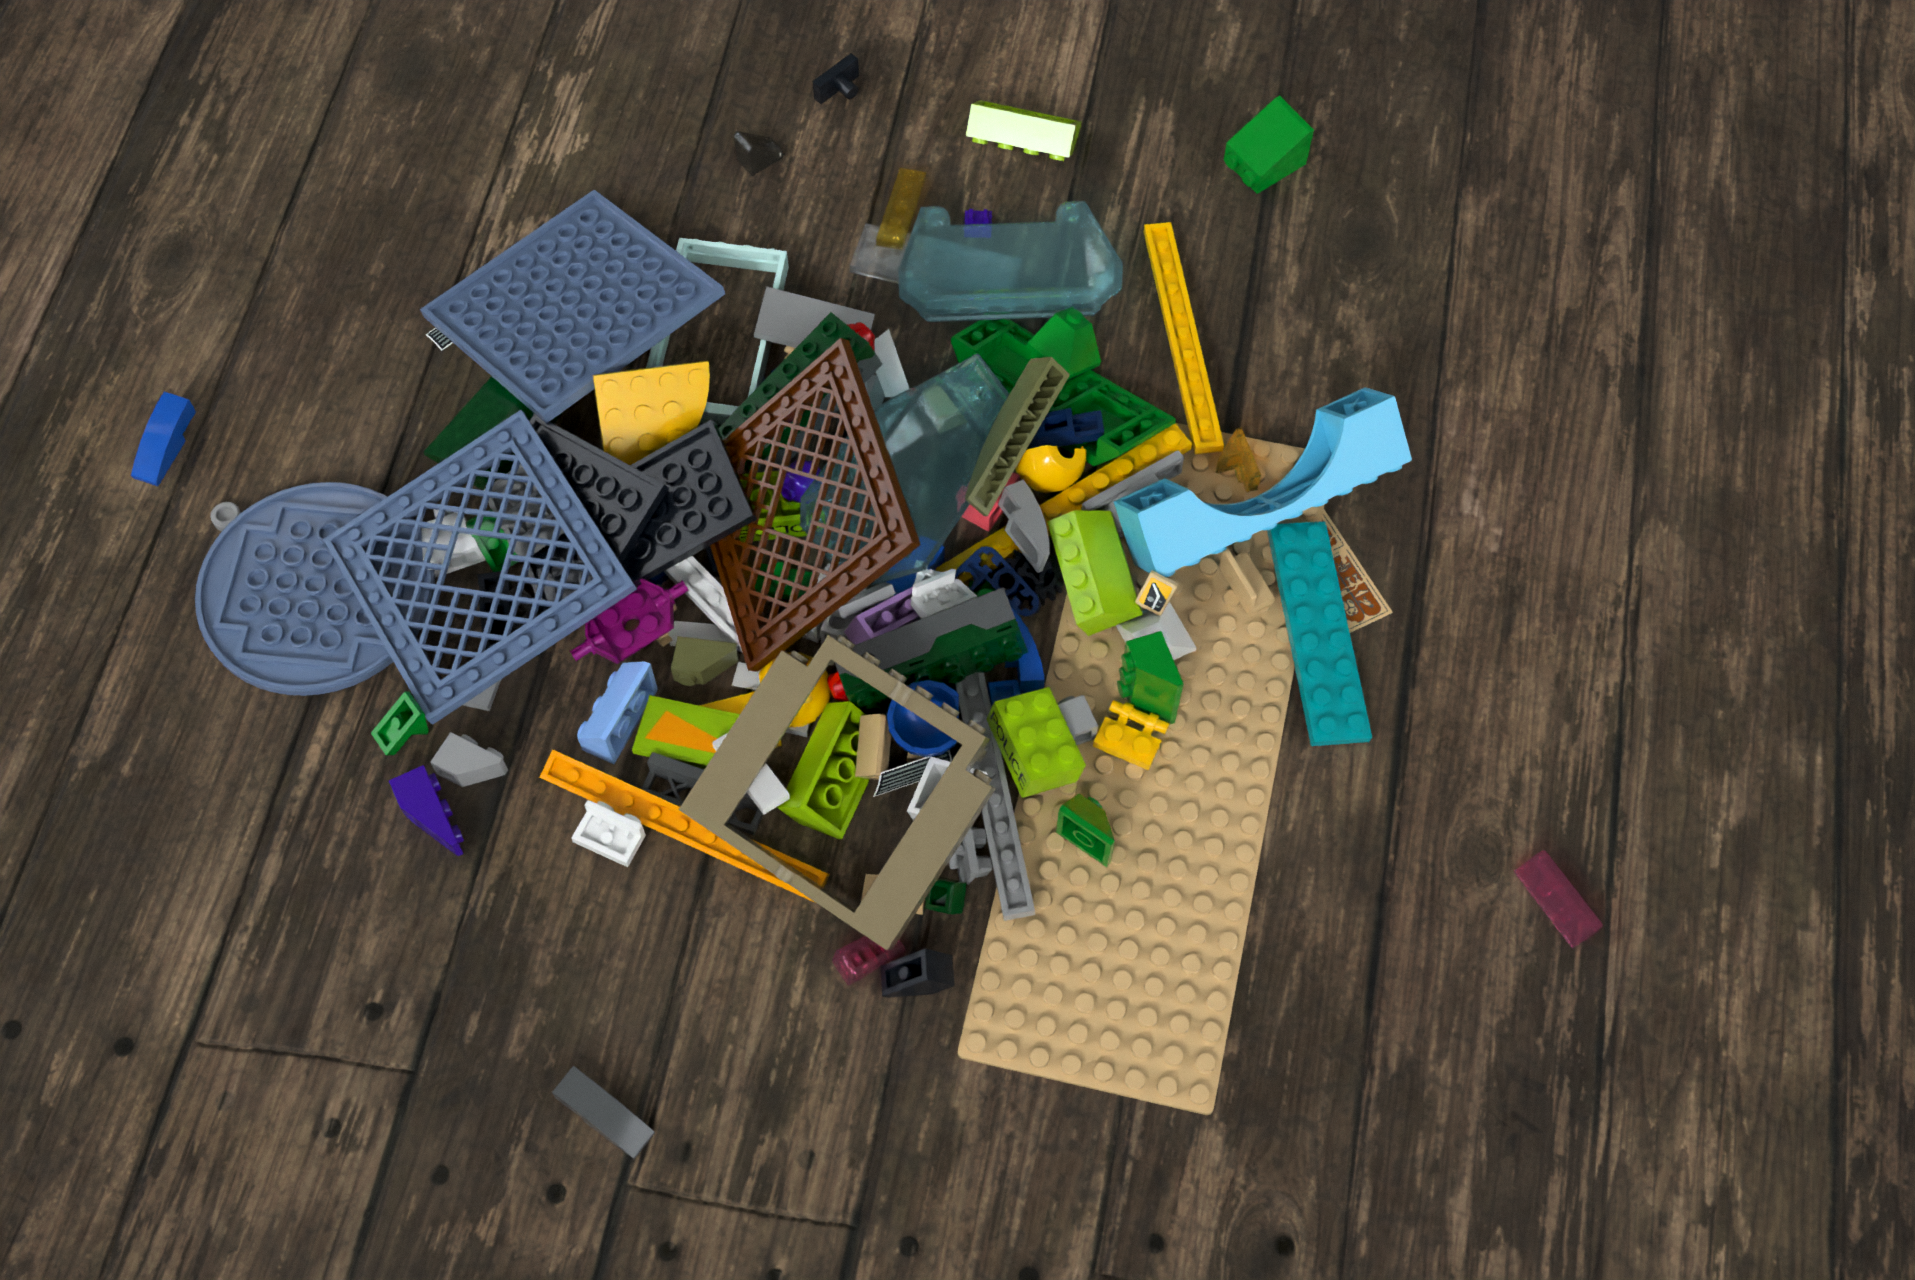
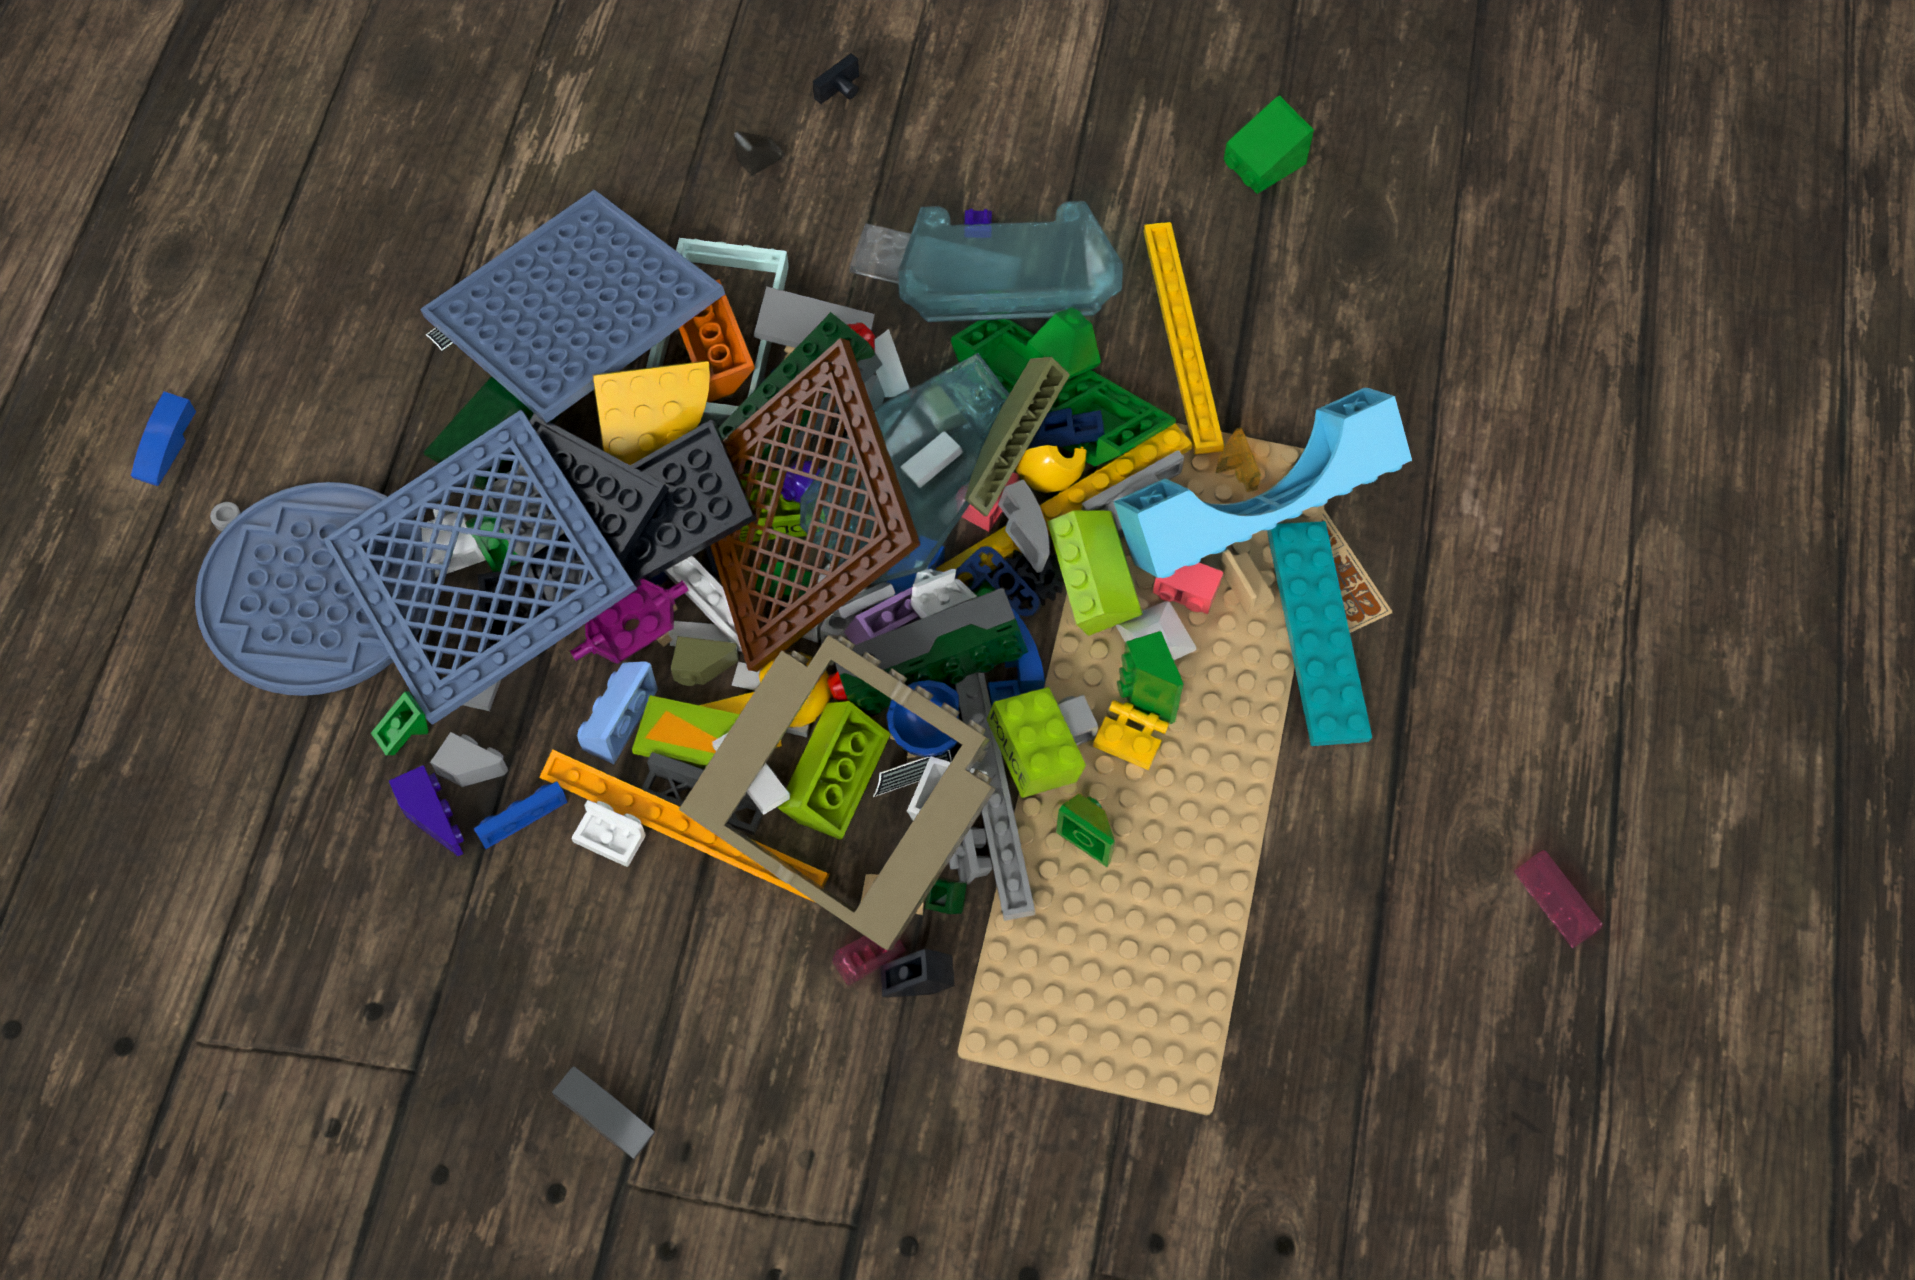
(520, 814): none -> blue plate
(717, 339): none -> orange slope
(873, 746): tan panel -> none
(901, 209): clear yellow tile -> none
(931, 459): none -> white tile
(1022, 129): slope -> none
(1156, 593): slope -> none
(1191, 586): none -> coral slope

